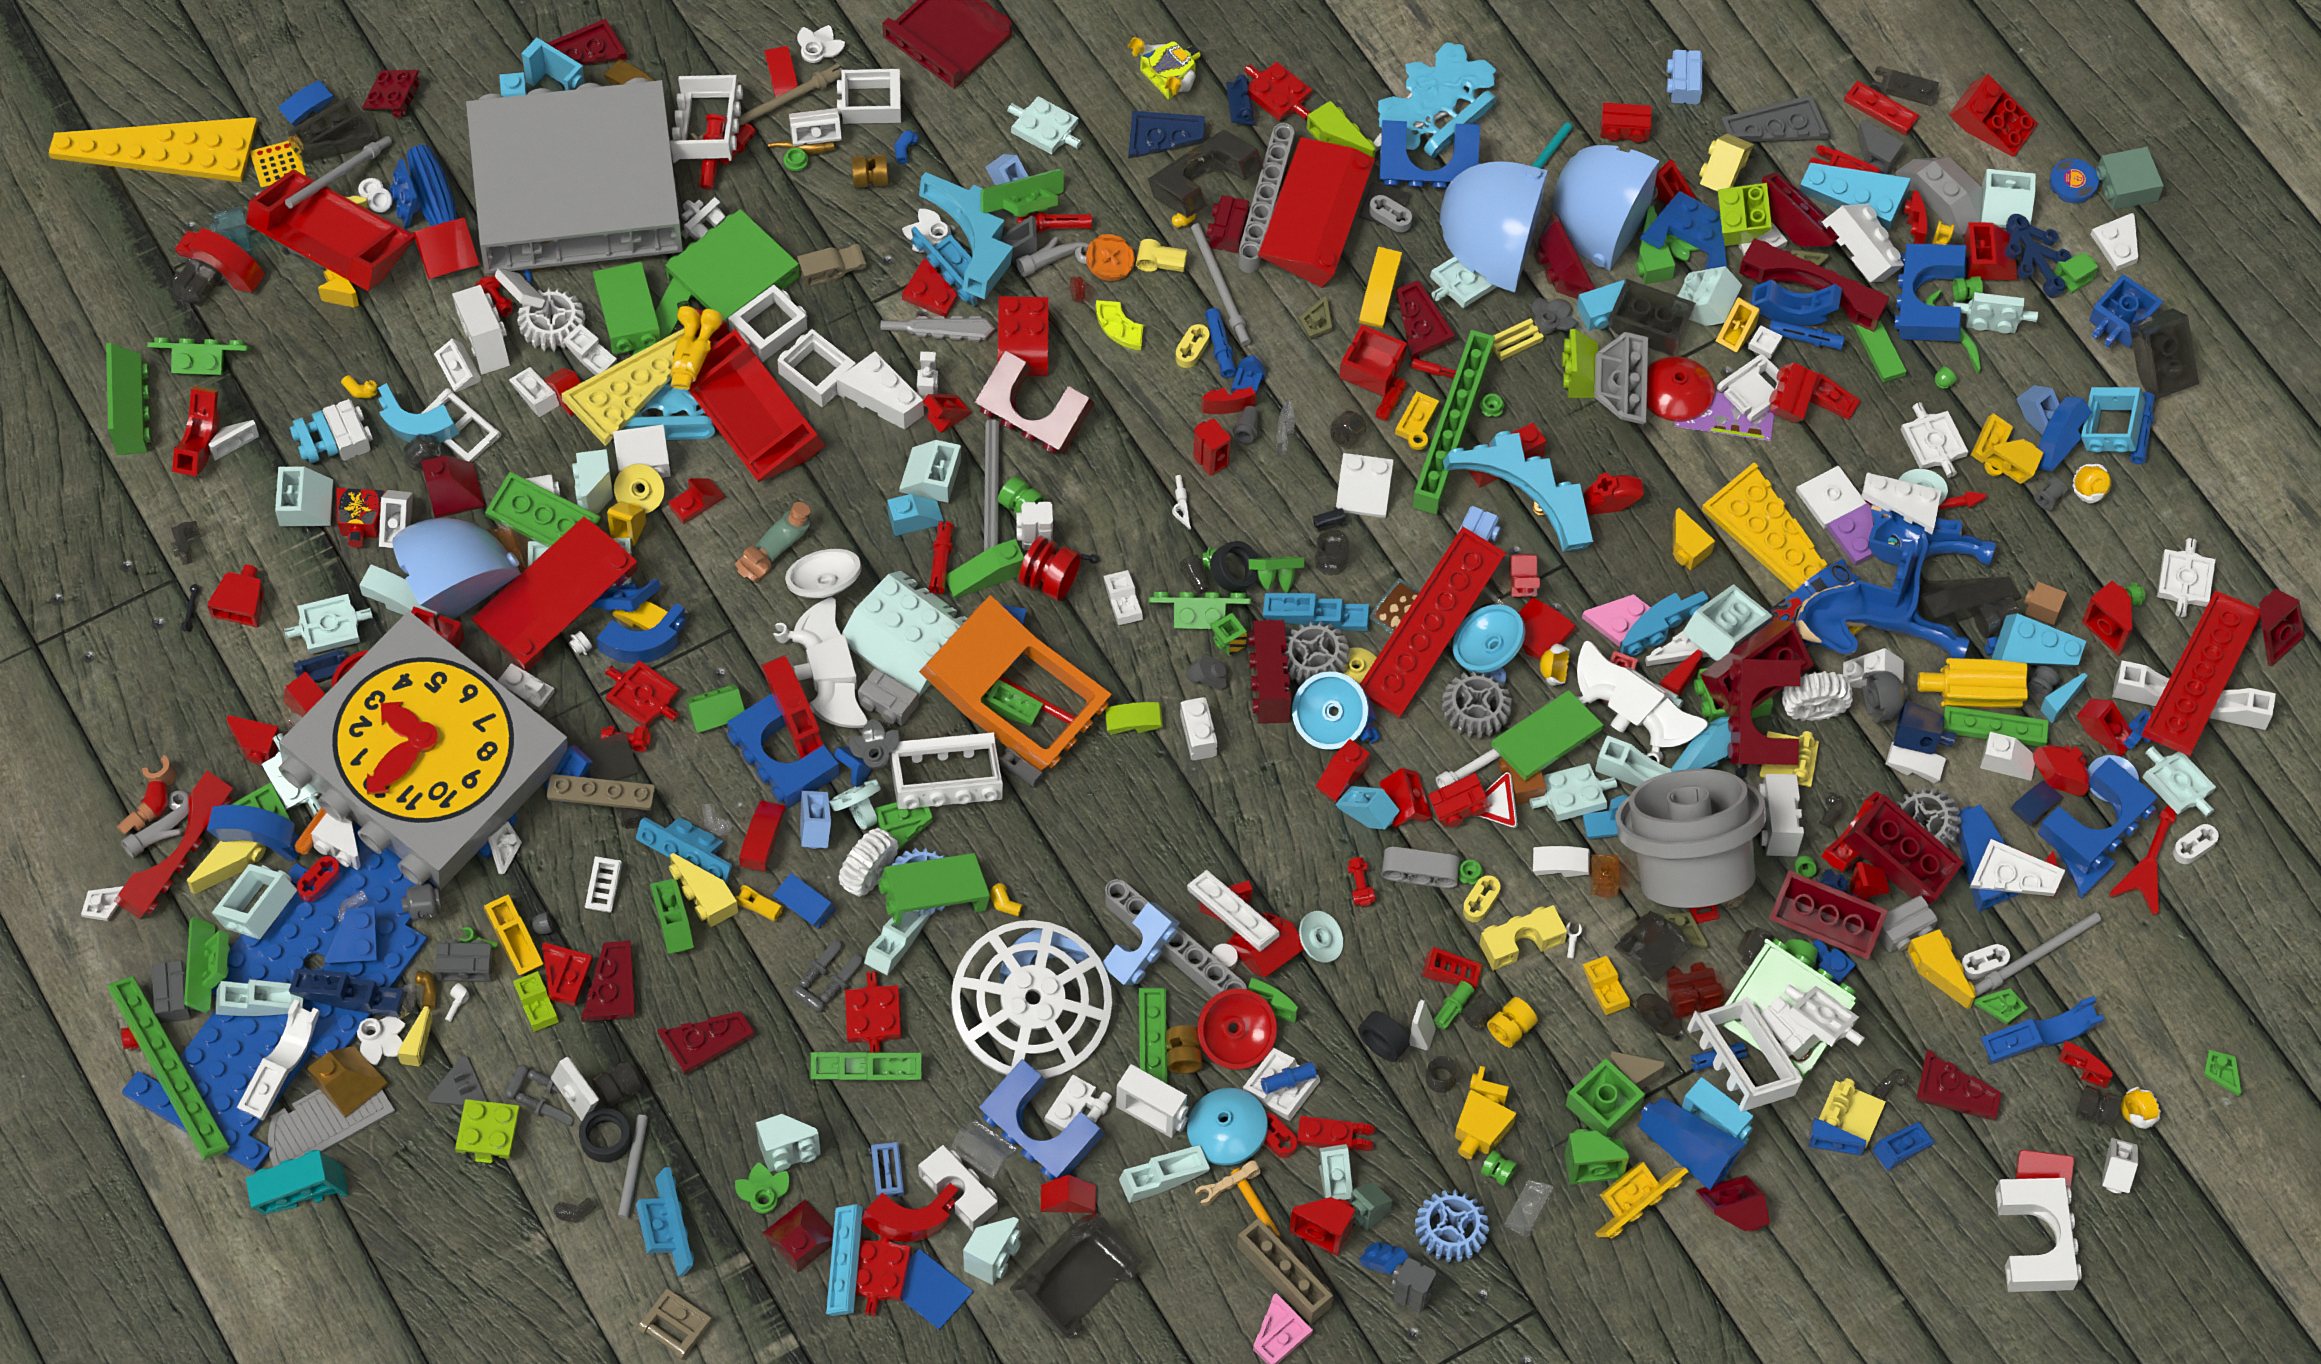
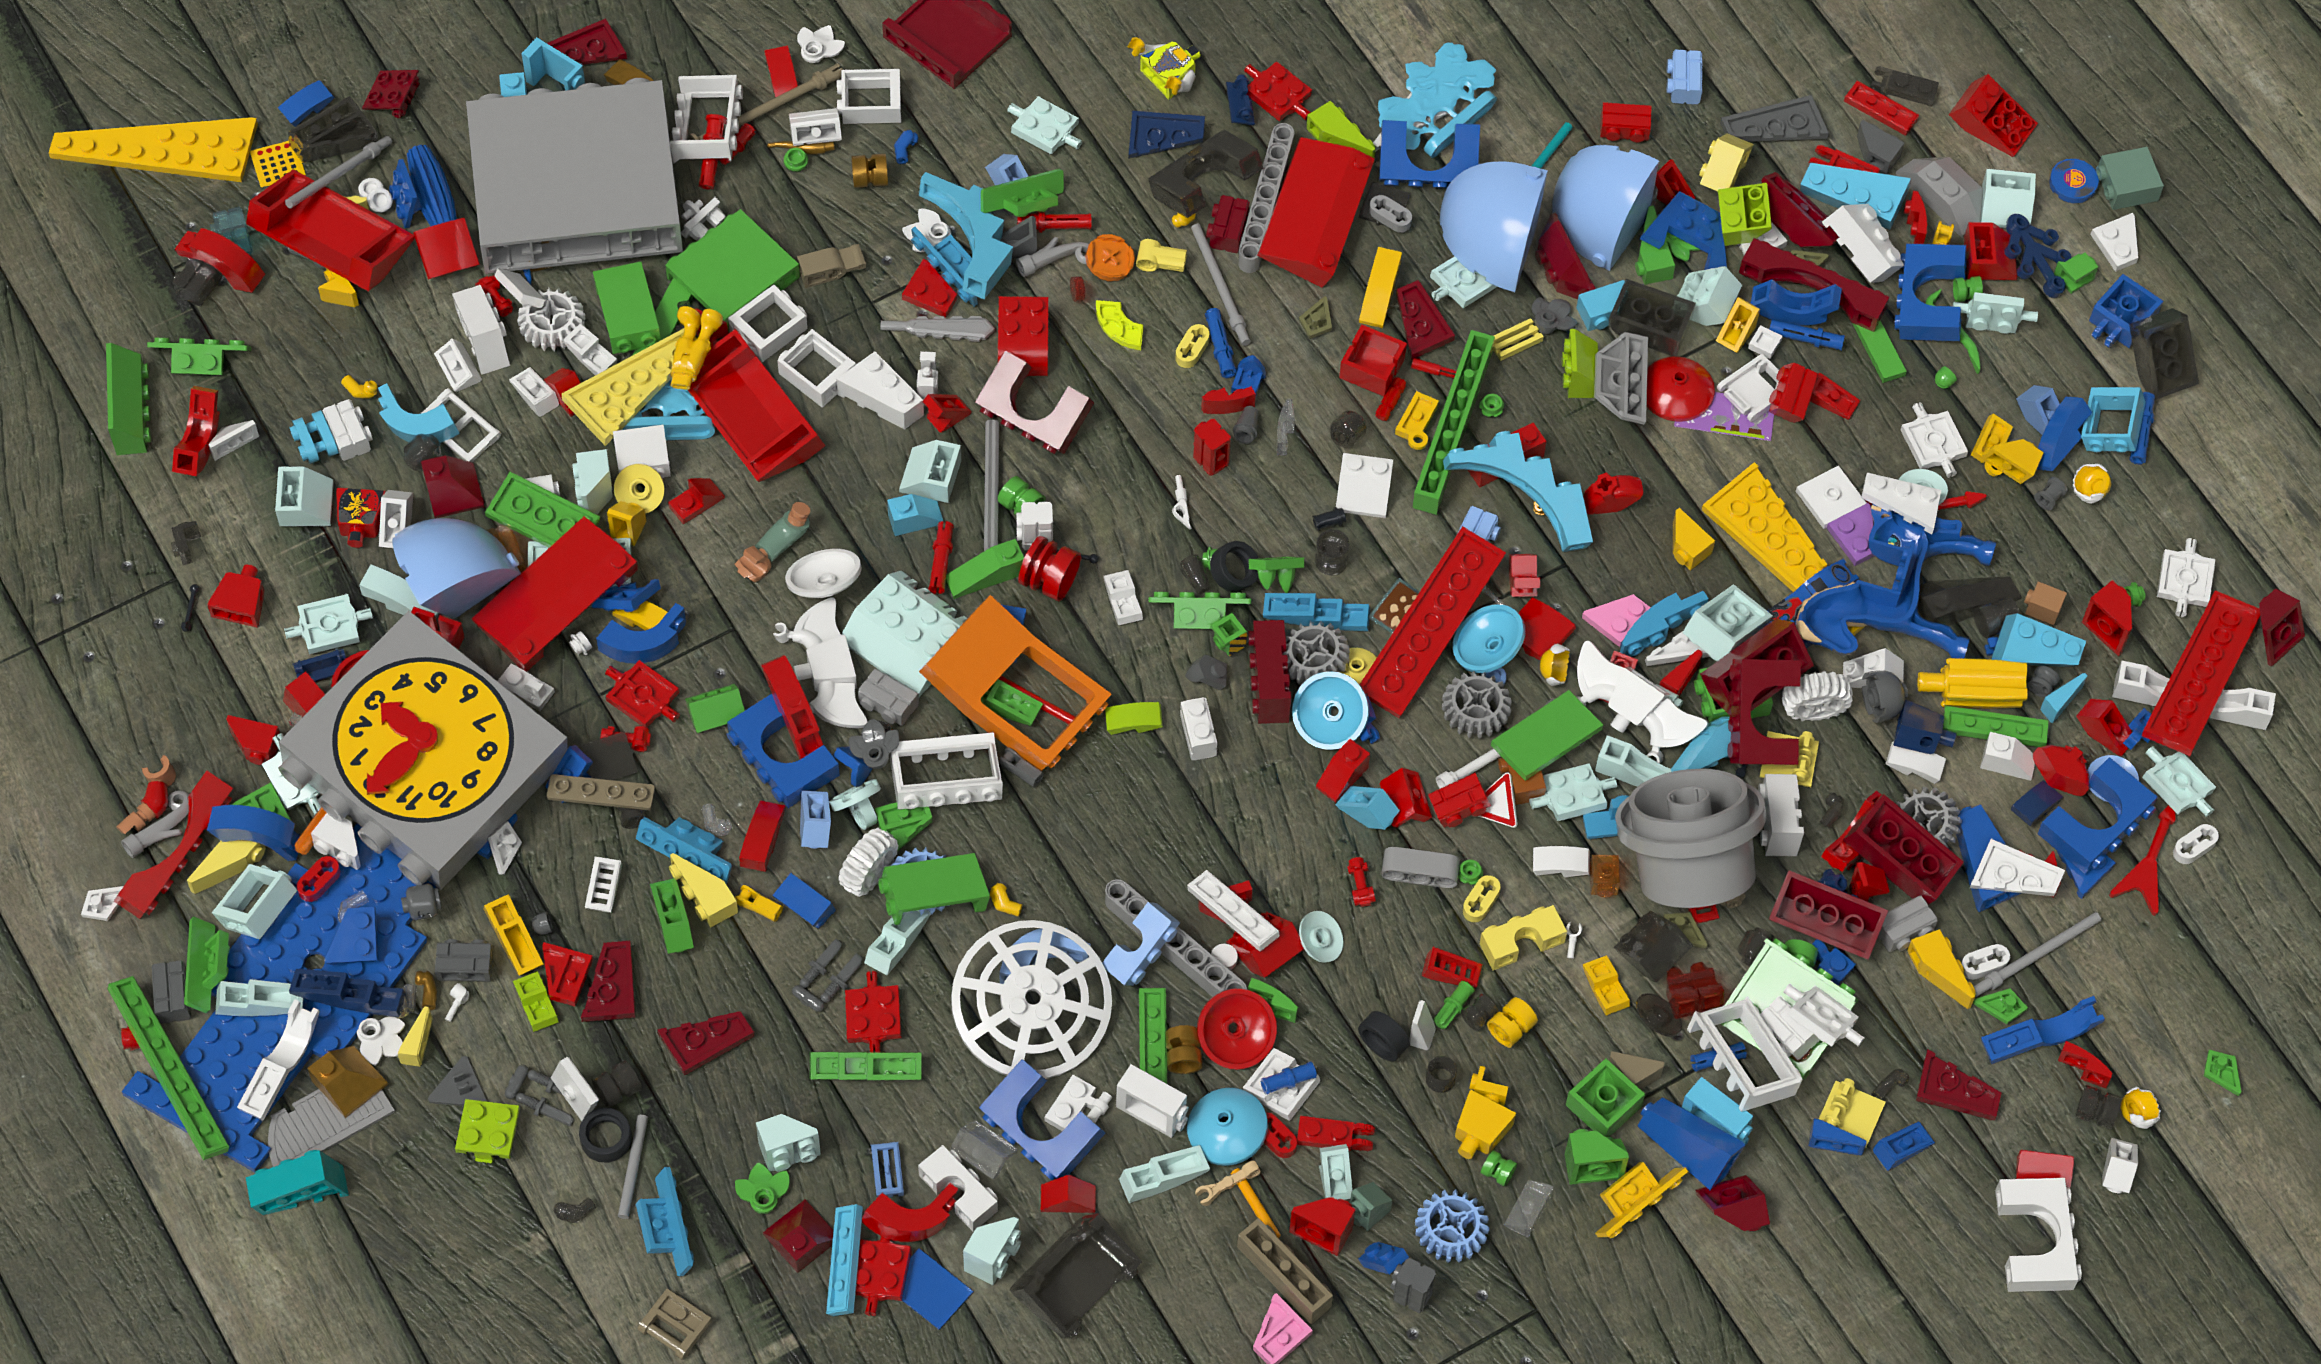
(469, 932): bright green hand -> none
(1810, 865): bright green hinge -> none

